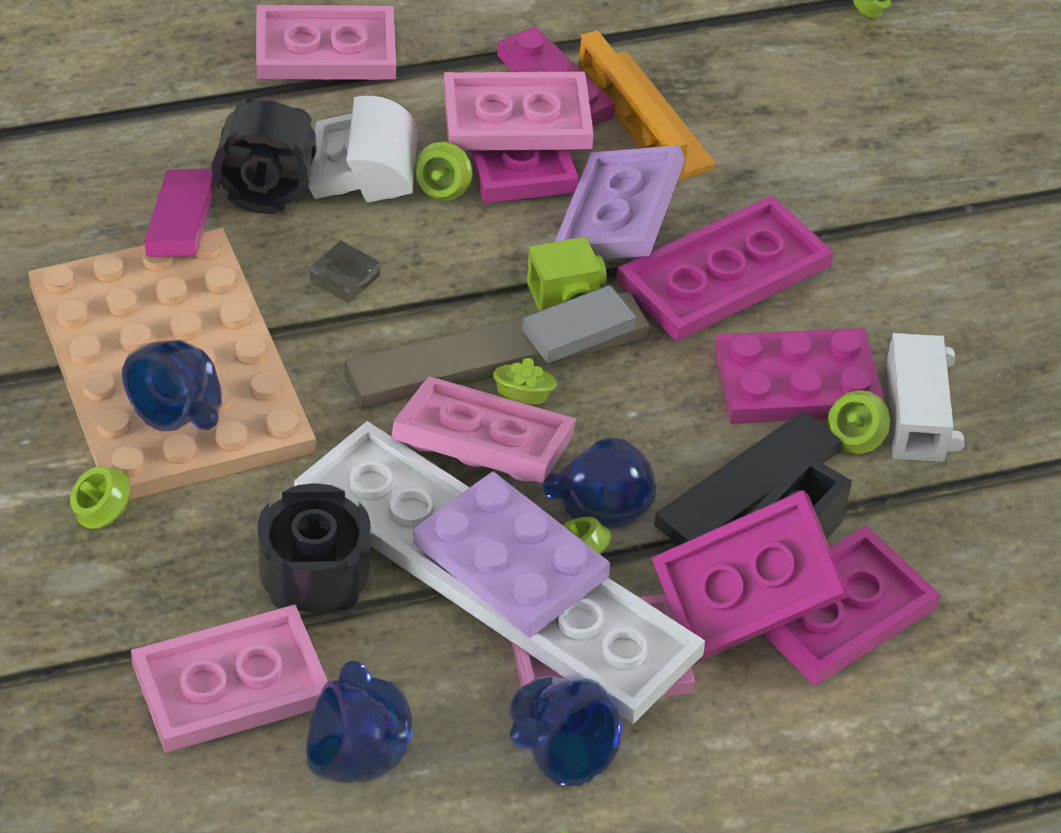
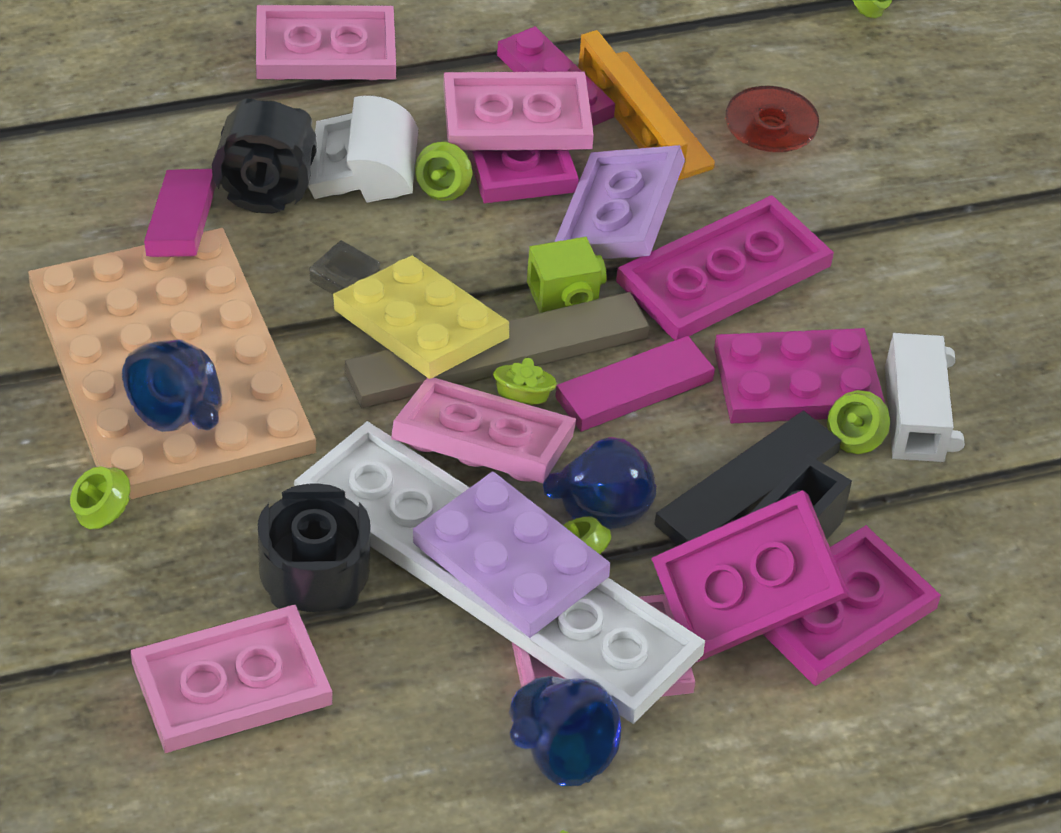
(358, 727): clear blue piece -> none
(421, 316): none -> light yellow plate
(578, 324): light grey tile -> none
(634, 383): none -> dark pink tile
(772, 118): none -> clear red dish

